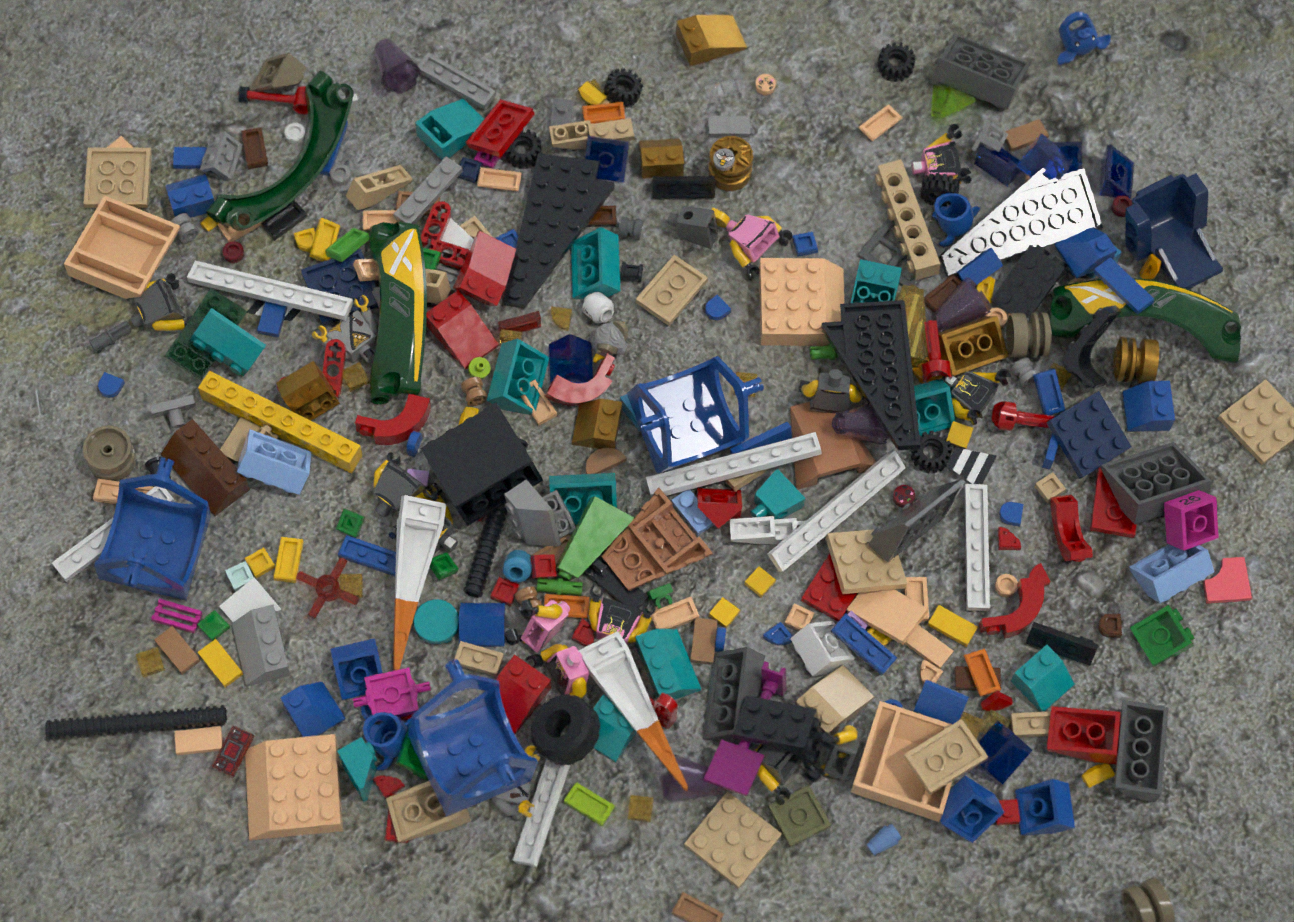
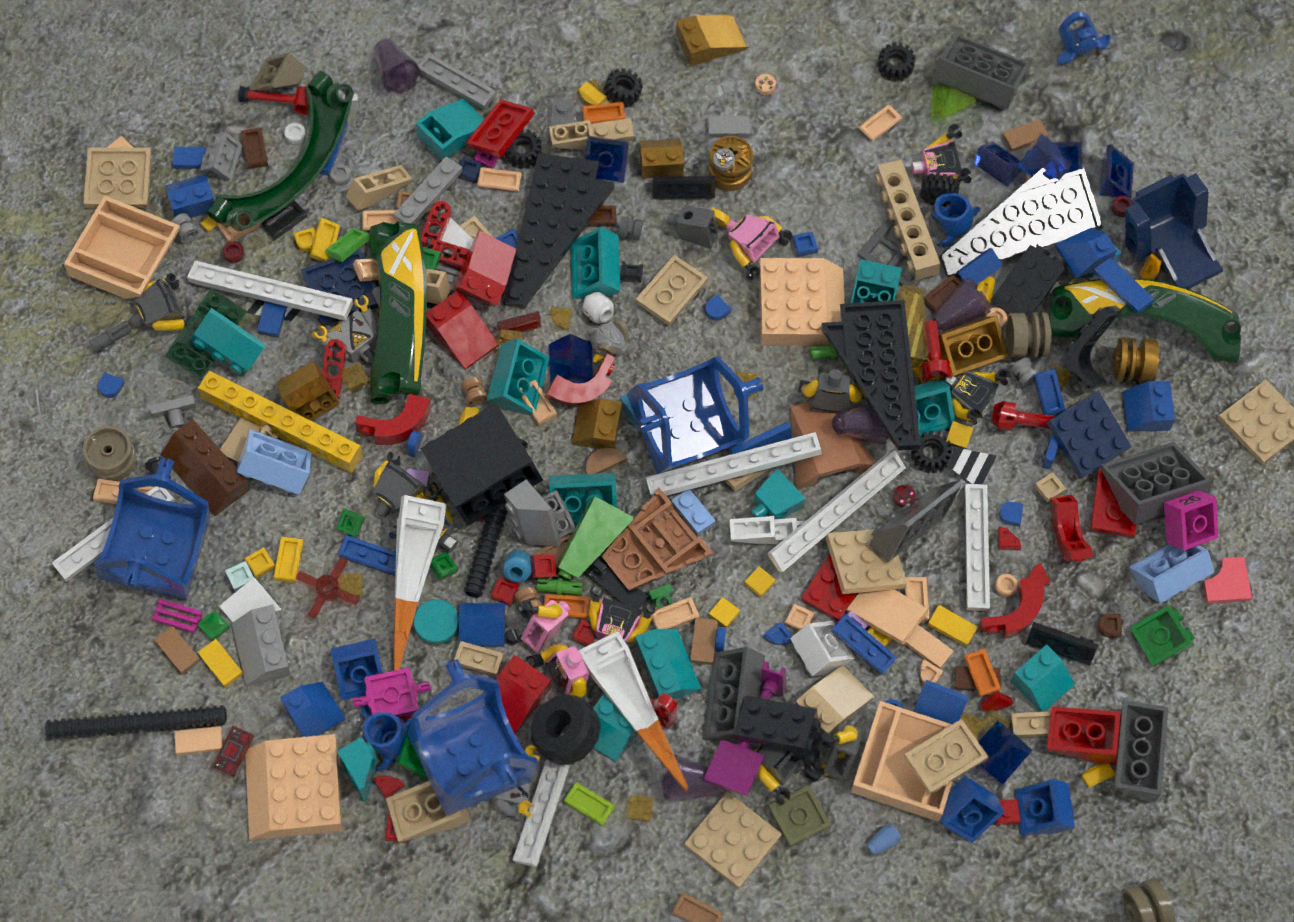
(150, 662): clear yellow tile -> none
(479, 368): lime tile -> none
(719, 504): red slope -> none
(991, 137): light grey bracket -> none

